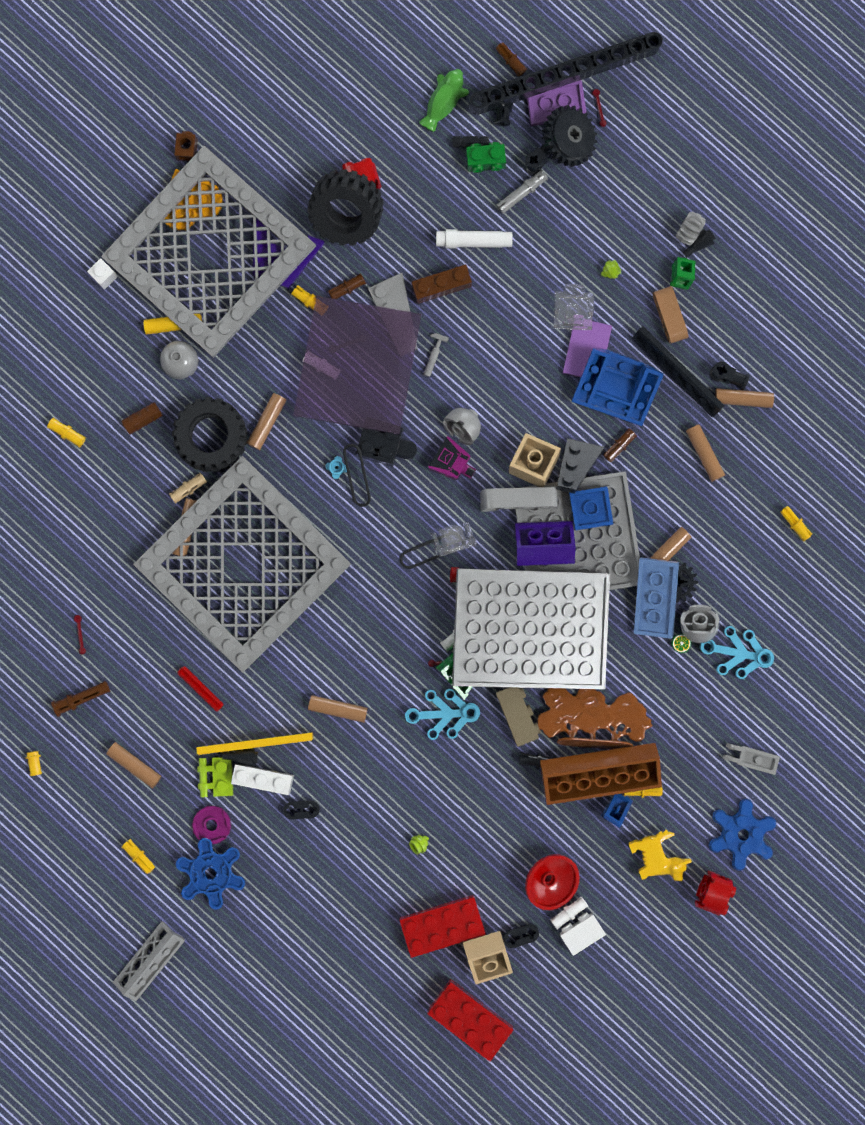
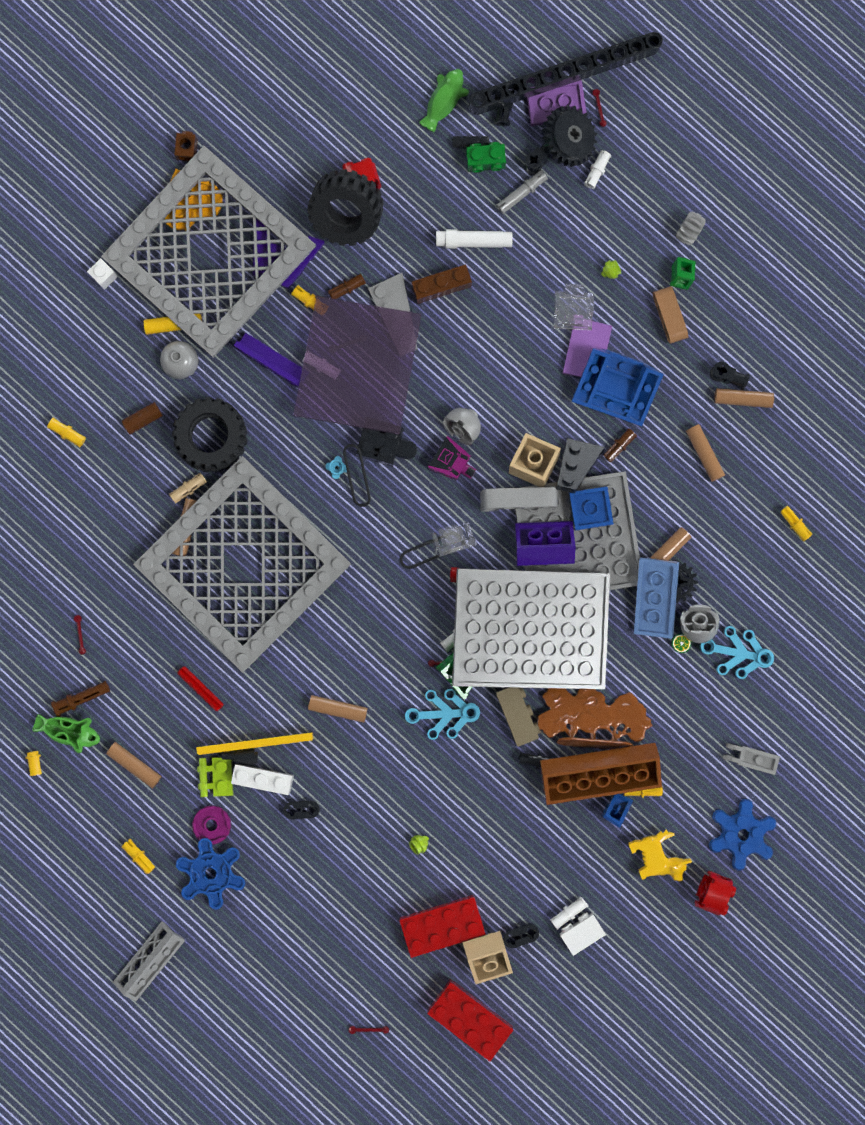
(68, 731): none -> bright green animal
(266, 421): medium nougat piece -> none
(269, 359): none -> dark purple fence
(352, 1029): none -> dark red hinge
(434, 354): light grey piece -> none
(511, 59): reddish brown axle -> none
(557, 887): red dish -> none
(597, 169): none -> white pin
(677, 371): black tile -> none
(703, 241): black cone -> none

